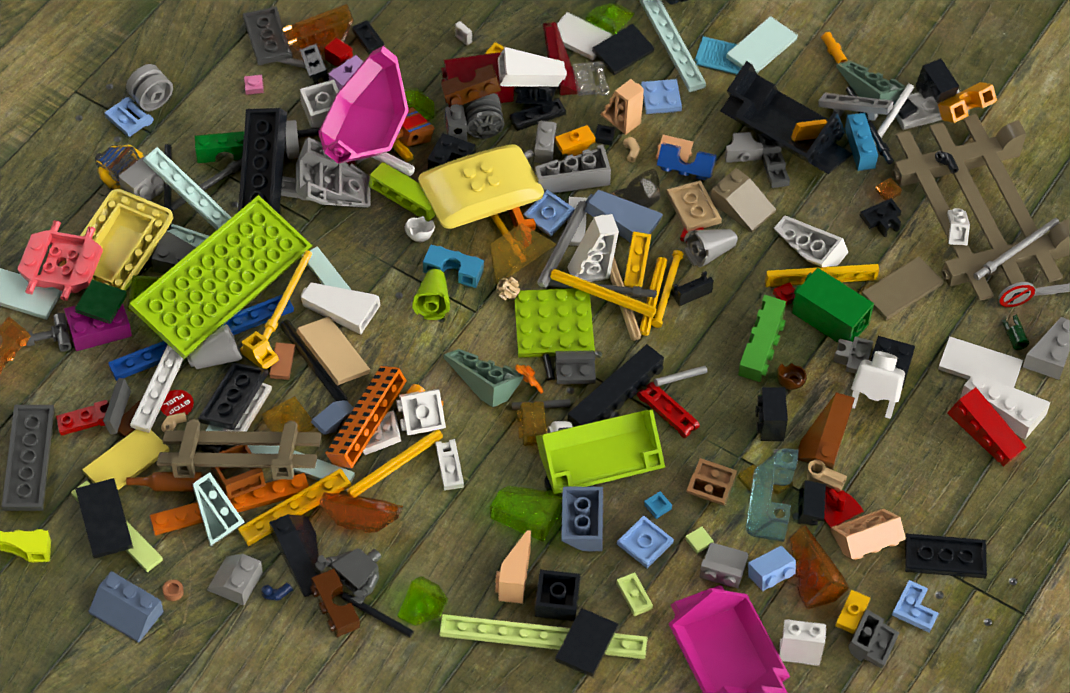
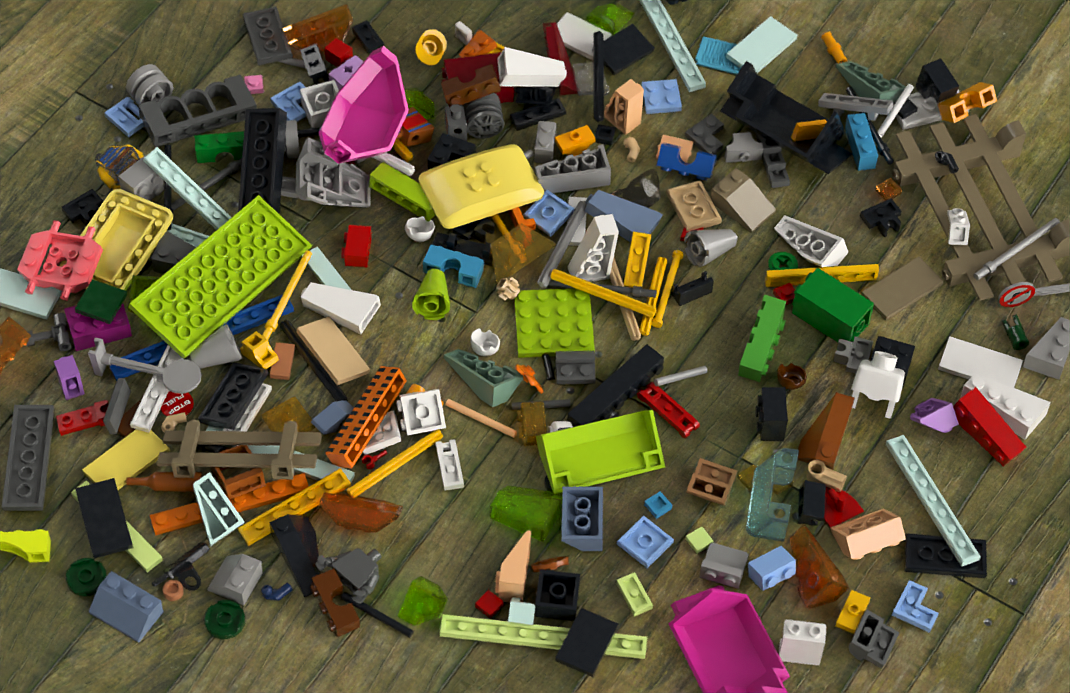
(69, 377): none -> medium lavender brick
(83, 207): none -> black plate
(85, 576): none -> dark green tile
(161, 133): none -> dark grey fence
(178, 376): none -> light grey piece
(183, 567): none -> black piece
(224, 619): none -> dark green tile
(289, 102): none -> light blue plate
(357, 246): none -> red brick
(366, 458): none -> red hand
(431, 47): none -> yellow piece
(464, 246): none -> black hinge
(477, 229): none -> black plate
(478, 45): none -> orange wing
(481, 418): none -> light nougat bar
(484, 342): none -> white hair
(489, 604): none -> red tile
(521, 612): none -> light aqua panel
(550, 563): none -> dark orange wheel
(598, 76): none -> black axle
(703, 134): none -> dark grey plate
(782, 258): none -> green gear
(933, 500): none -> light aqua tile
(935, 414): none -> medium lavender slope

